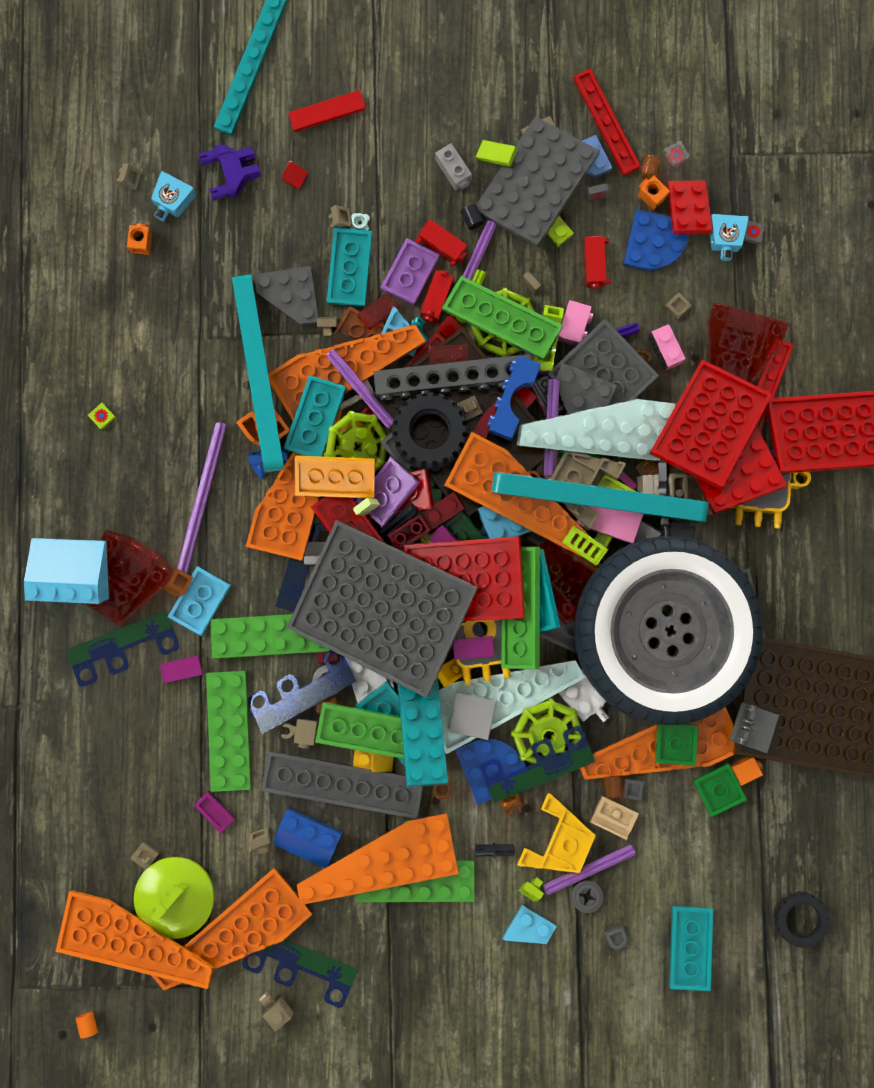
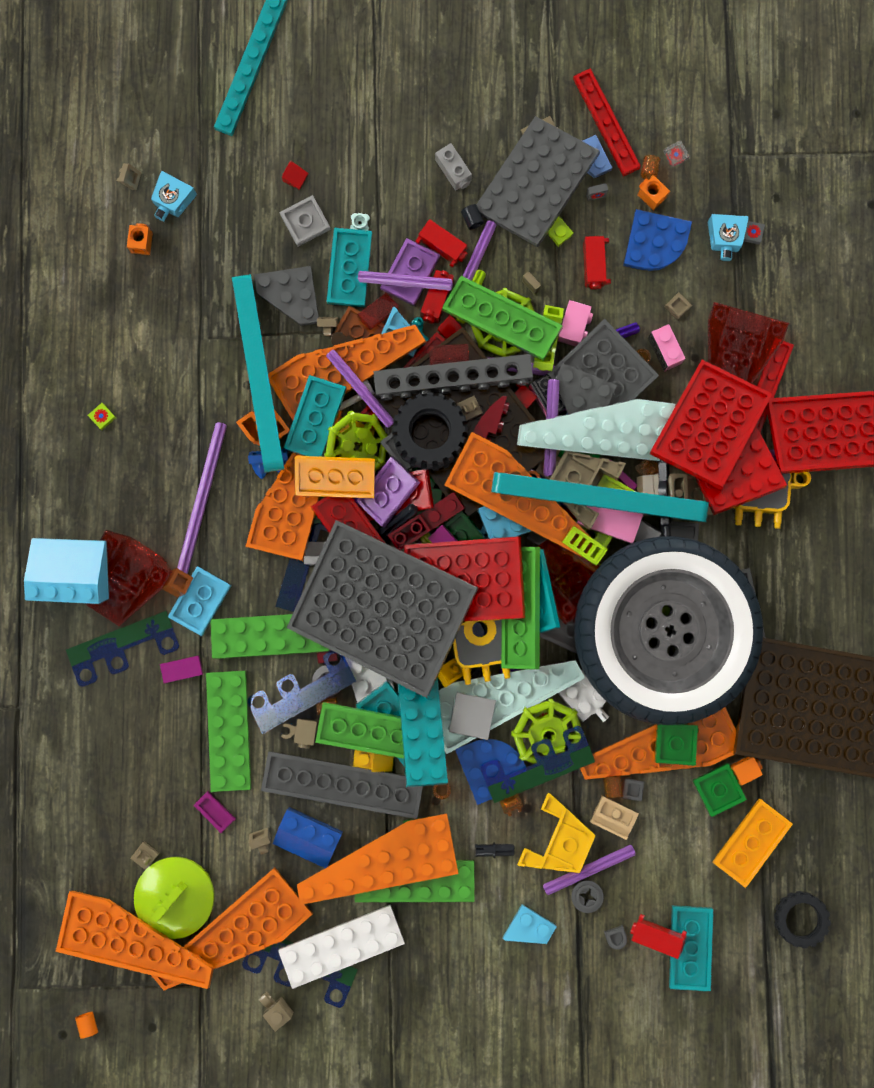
(232, 167): dark purple connector -> none
(305, 220): none -> light grey tile
(327, 111): red tile -> none
(341, 217): dark tan tile -> none
(341, 946): none -> white plate
(366, 506): yellowish green tile -> none
(405, 280): none -> medium lavender axle
(473, 648): magenta tile -> none
(496, 153): lime tile -> none
(523, 375): blue arch -> none
(532, 890): lime tile -> none
(658, 937): none -> red brick
(689, 207): red plate -> none
(752, 843): none -> light orange plate
(754, 727): dark grey hinge -> none

